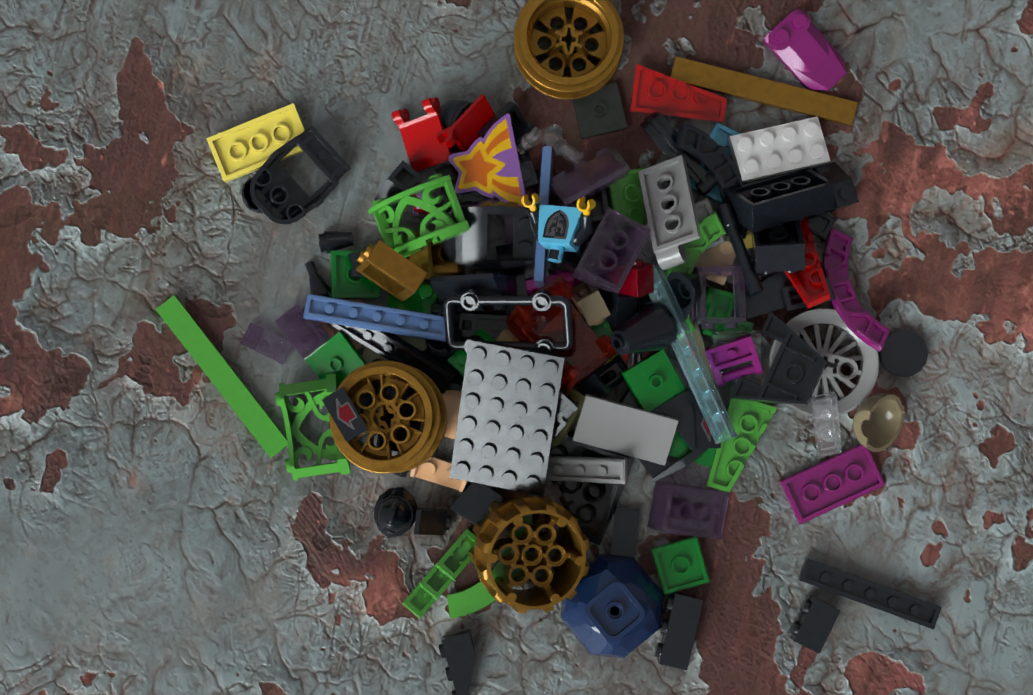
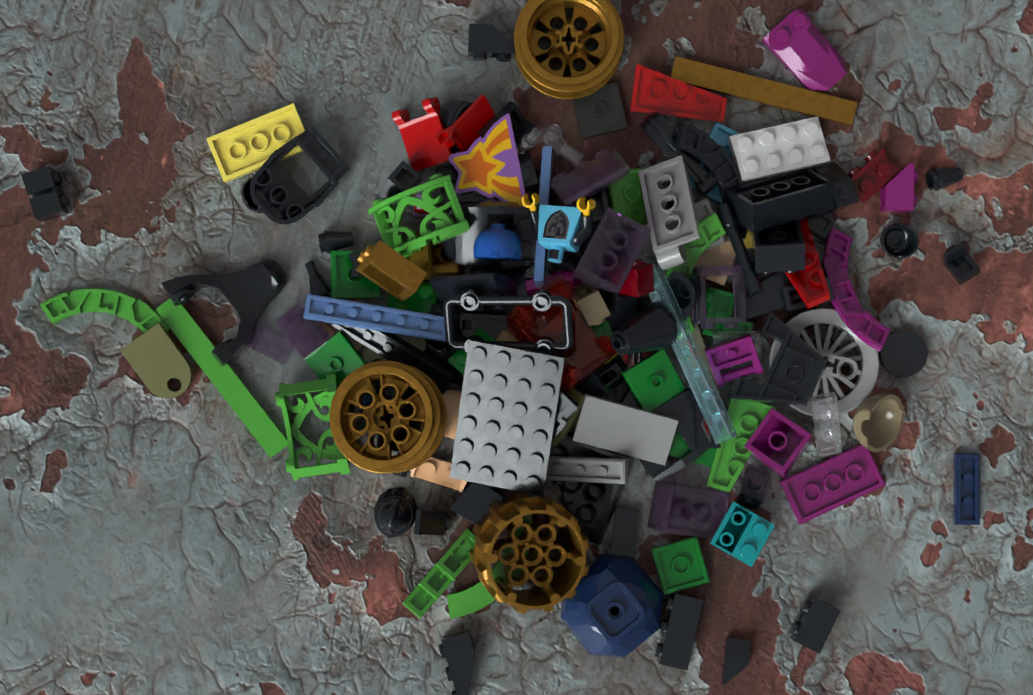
(47, 199): none -> black piece
(104, 301): none -> bright green tile
(158, 360): none -> olive tile
(246, 291): none -> black animal
(345, 414): black tile -> none
(488, 42): none -> black slope
(497, 244): none -> blue cylinder
(736, 658): none -> black slope
(742, 534): none -> teal slope
(752, 489): none -> black bracket
(778, 442): none -> magenta slope
(869, 593): black plate -> none
(872, 175): none -> dark red bracket
(898, 193): none -> magenta slope
(899, 240): none -> black hair
(942, 177): none -> black cone
(960, 263): none -> black bracket
(966, 489): none -> dark blue tile

